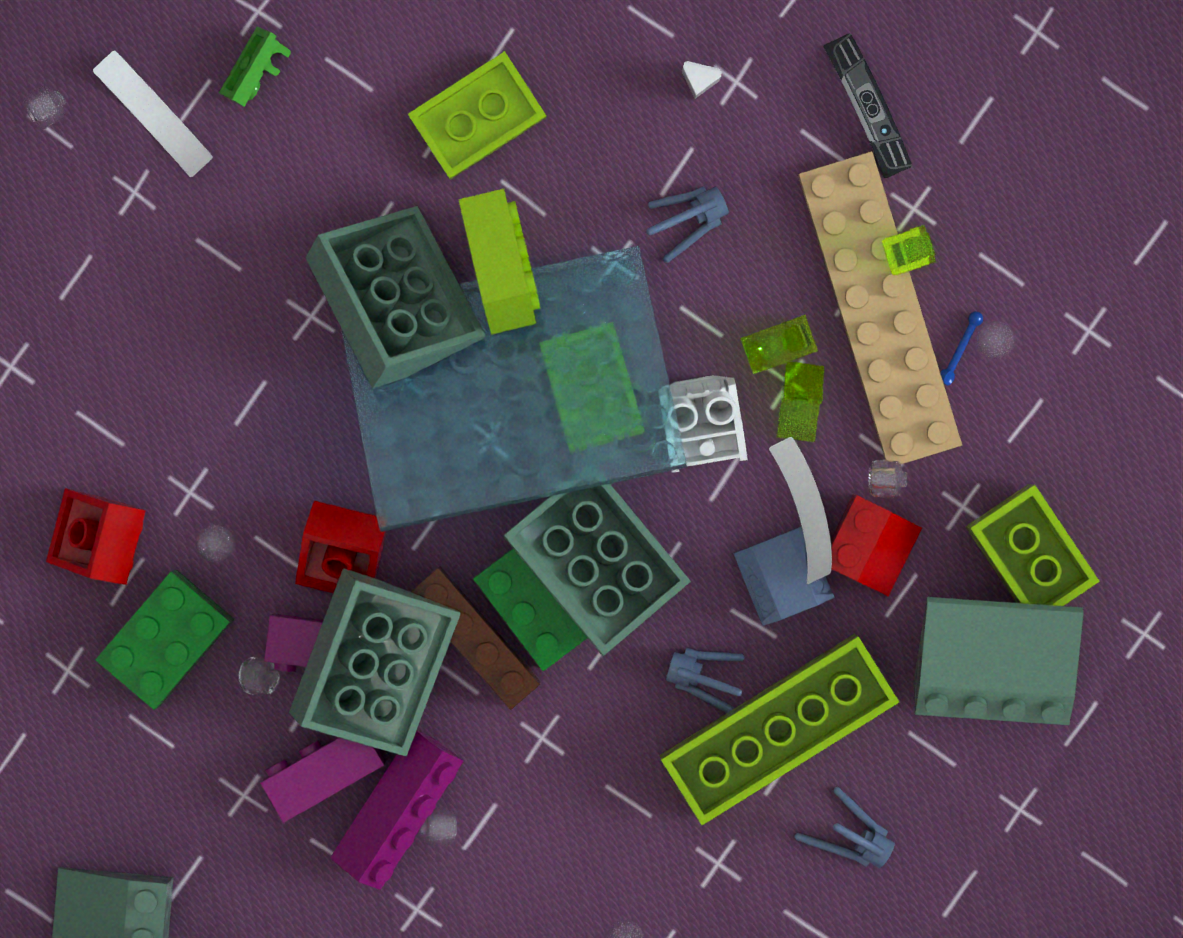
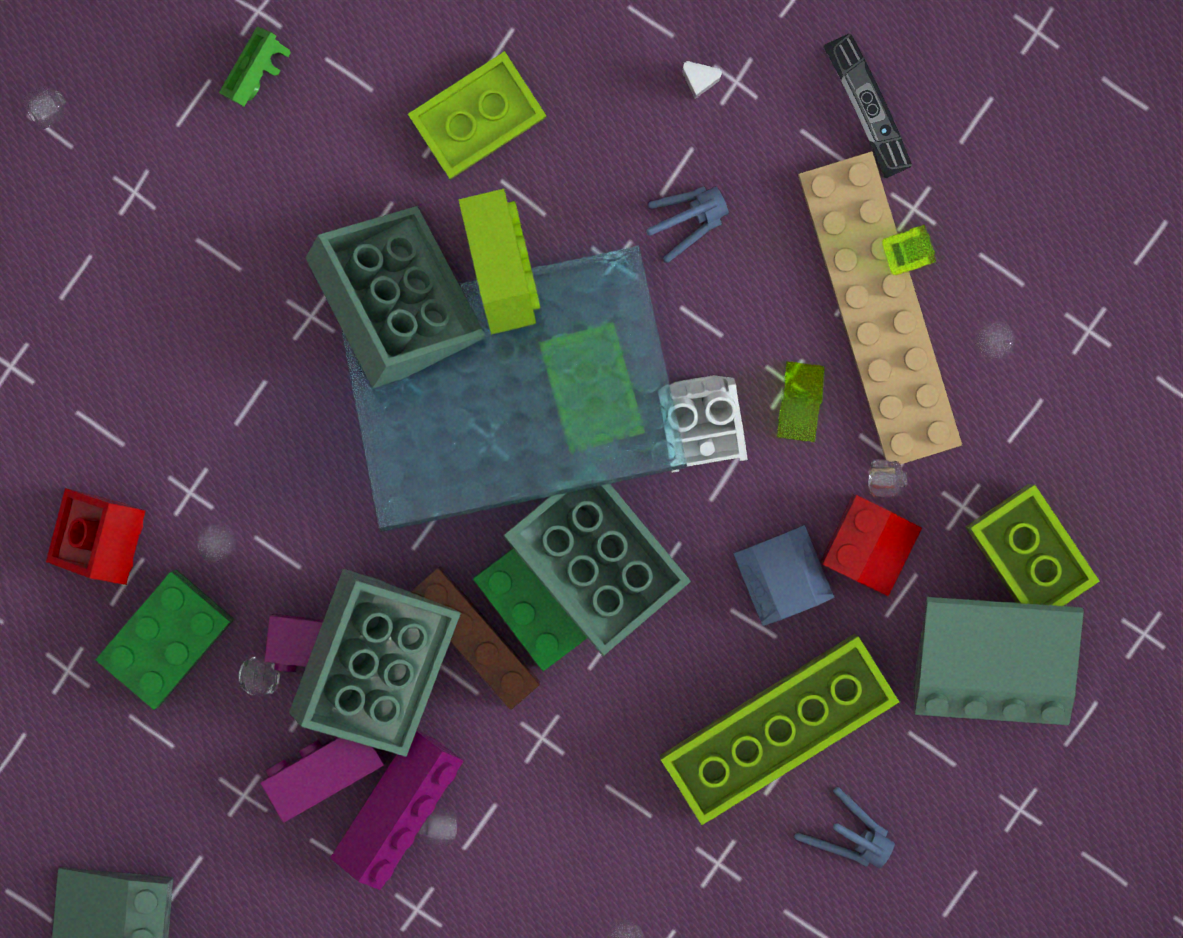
(153, 113): white sticker -> none
(338, 541): red slope -> none
(686, 674): sand blue plant -> none
(779, 344): clear neon green slope -> none
(808, 506): white sticker -> none
(975, 319): blue hinge -> none

